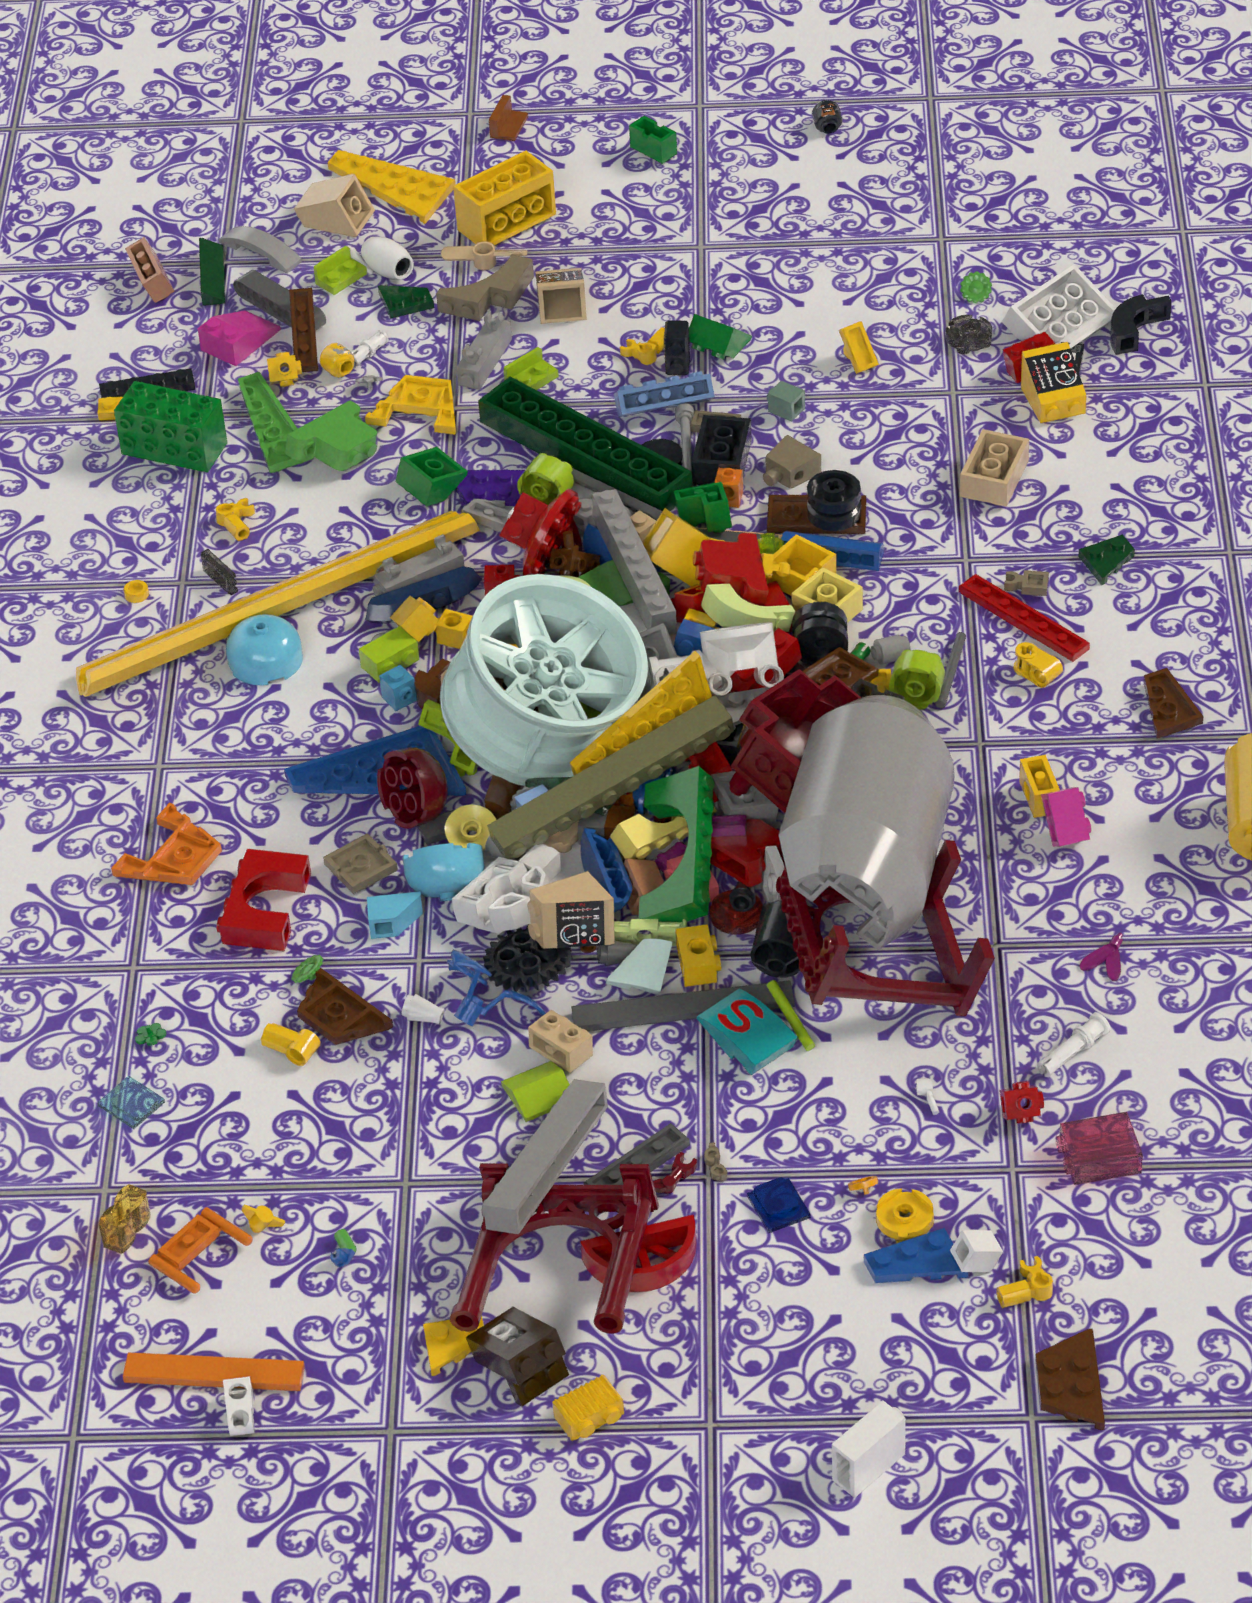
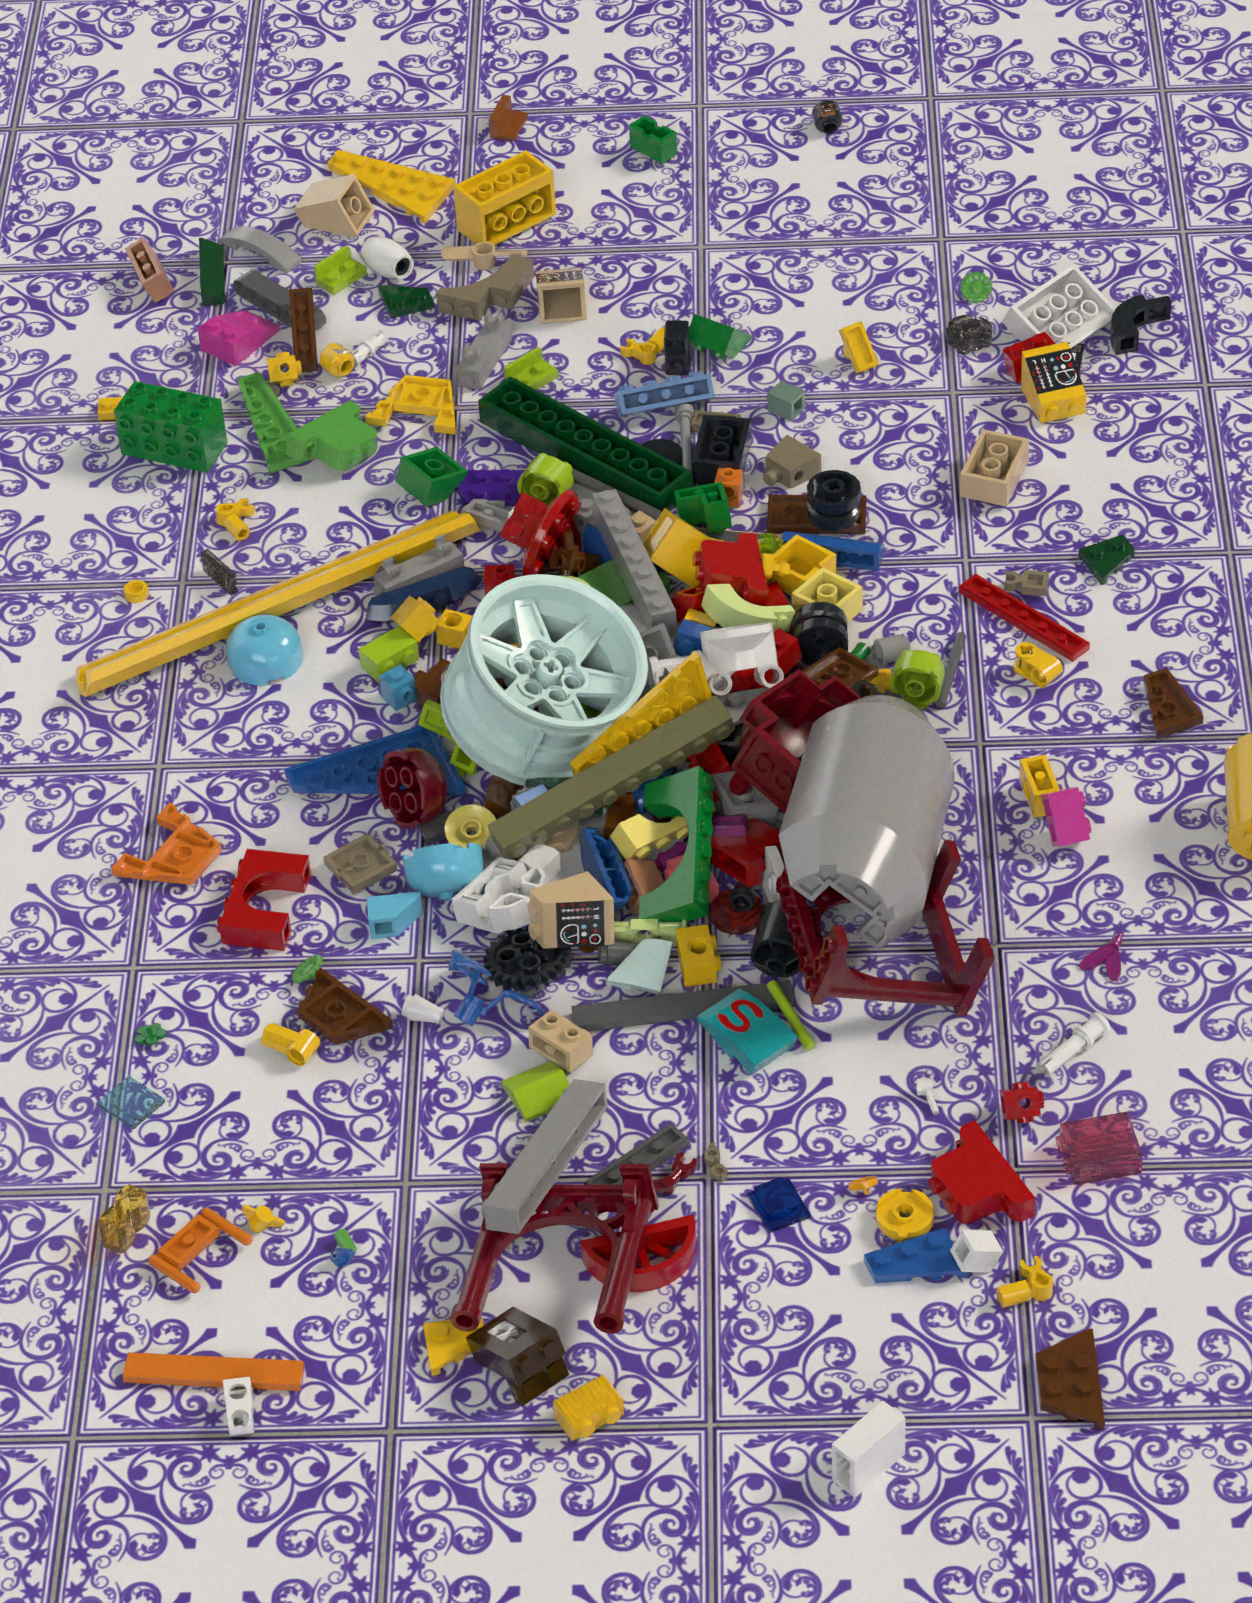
(179, 380): black plate -> none
(369, 379): light grey plant -> none
(979, 1180): none -> red brick

